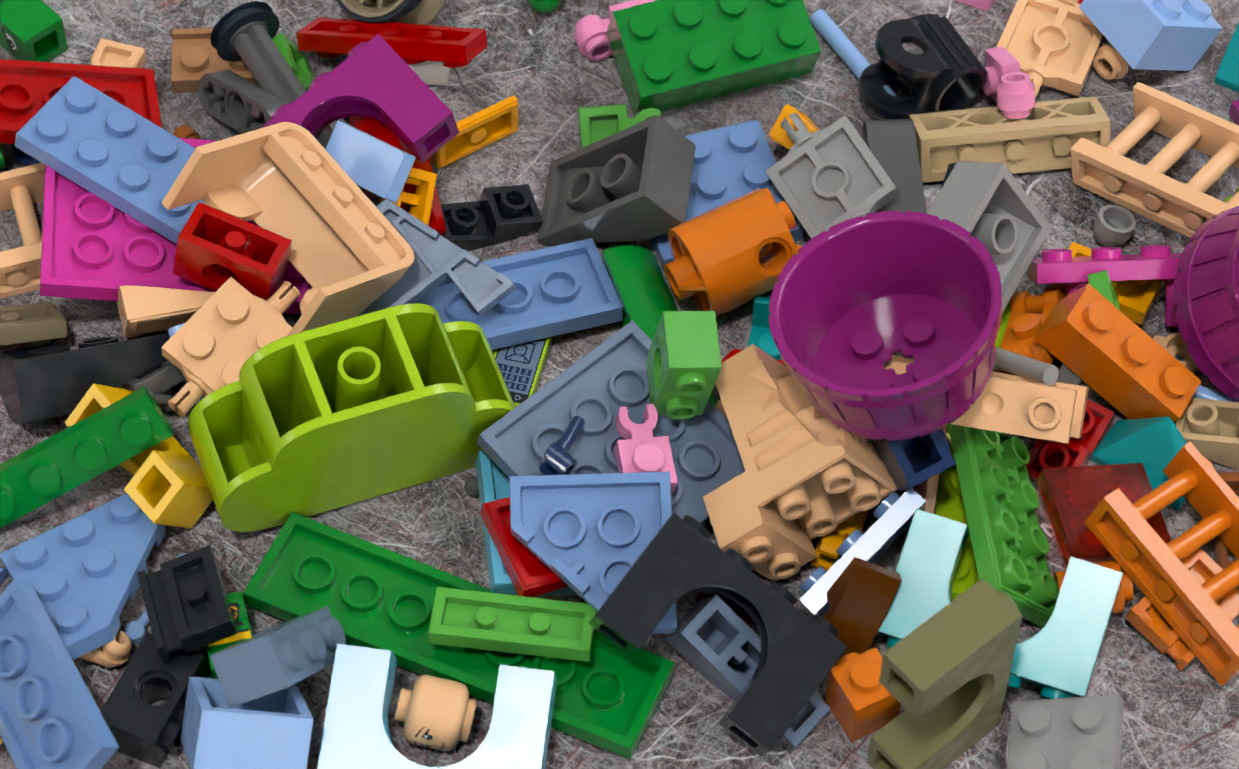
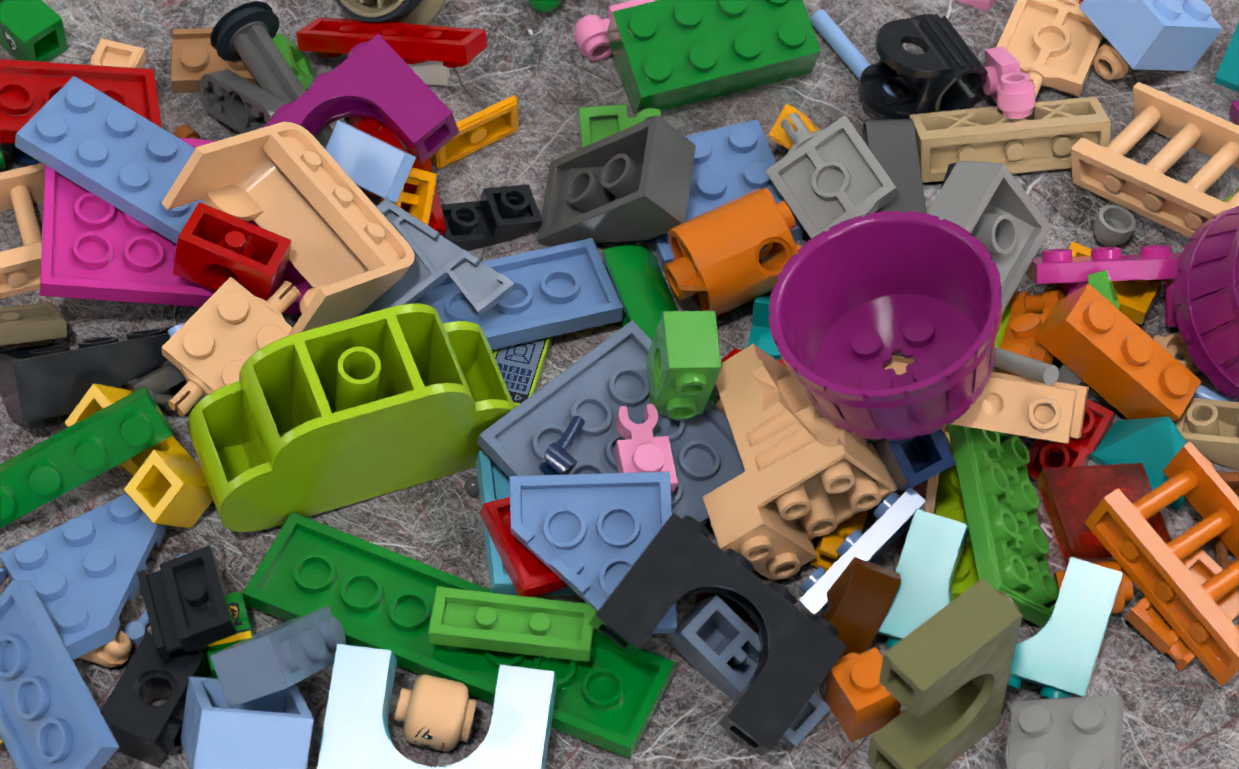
(155, 308): light nougat slope -> none

